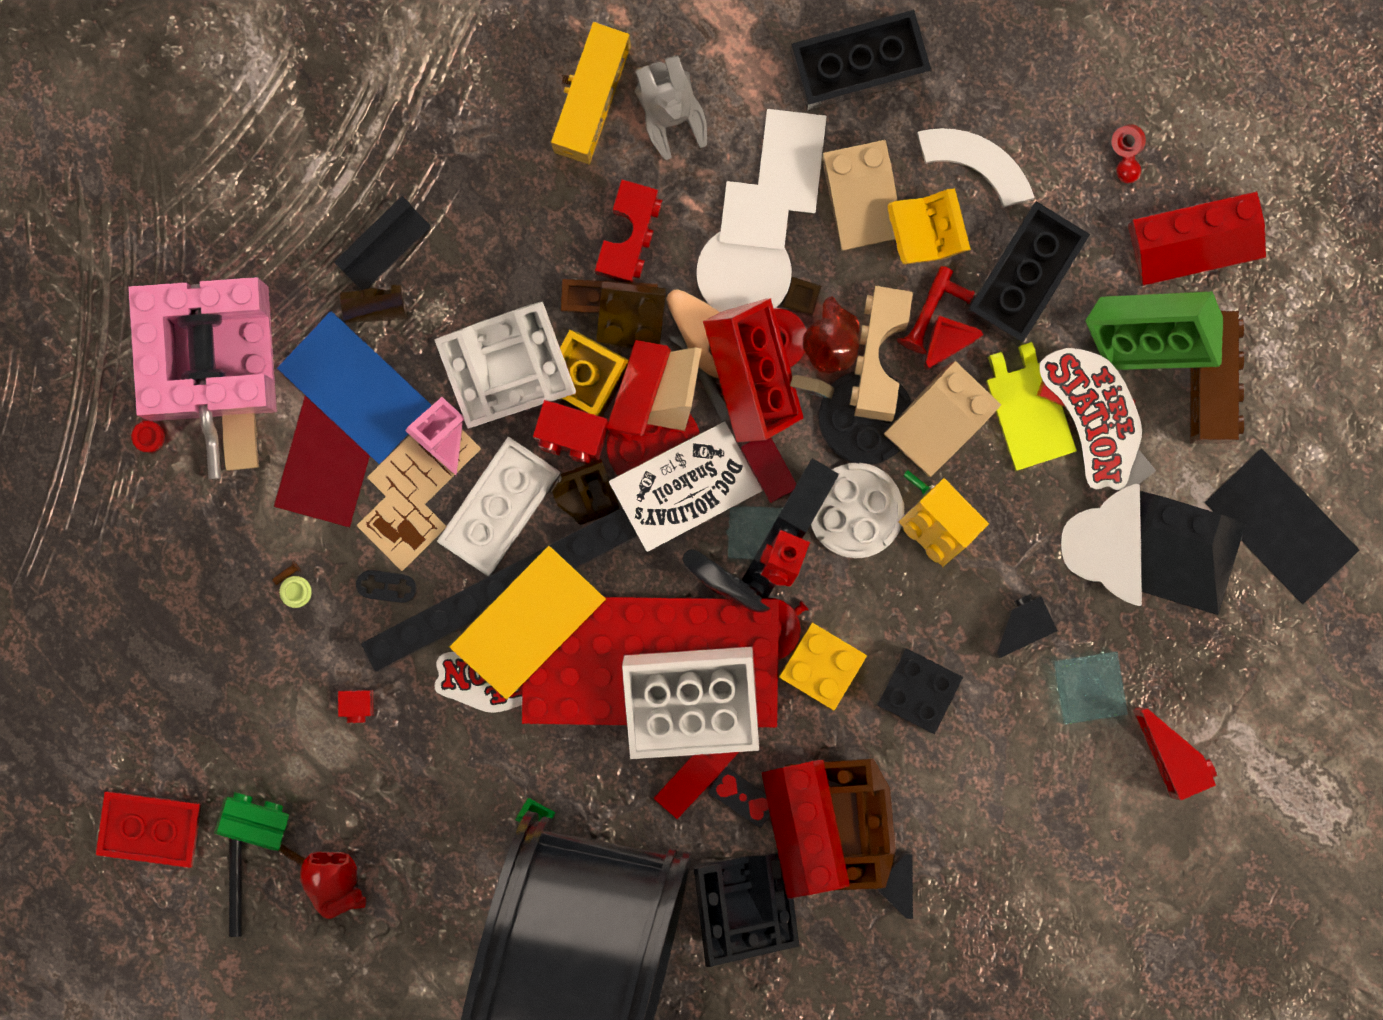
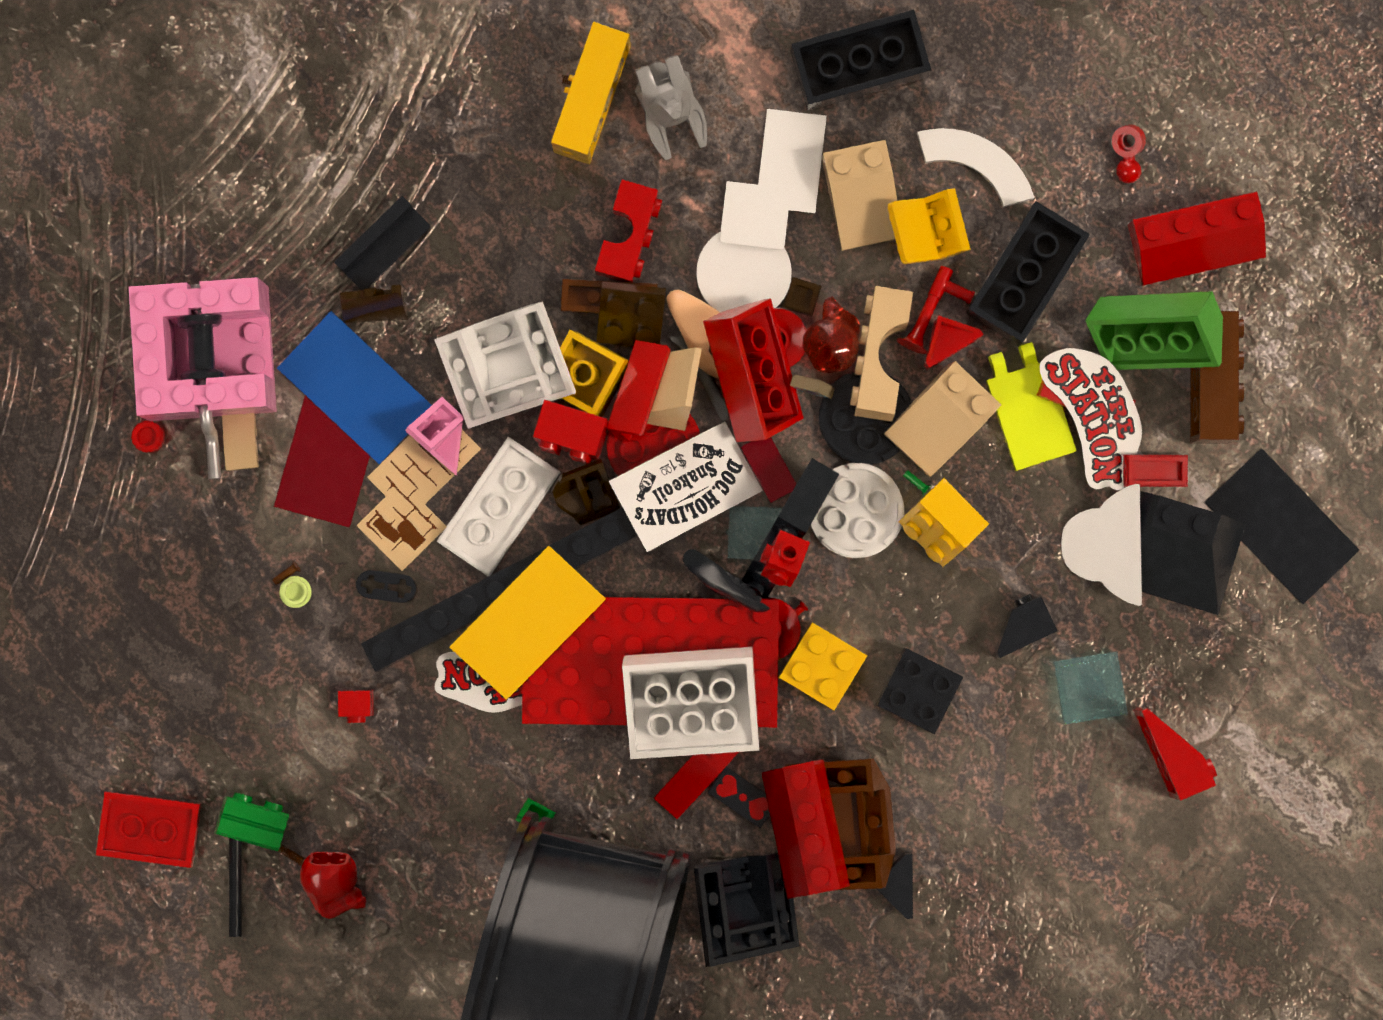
(1155, 470): none -> red tile

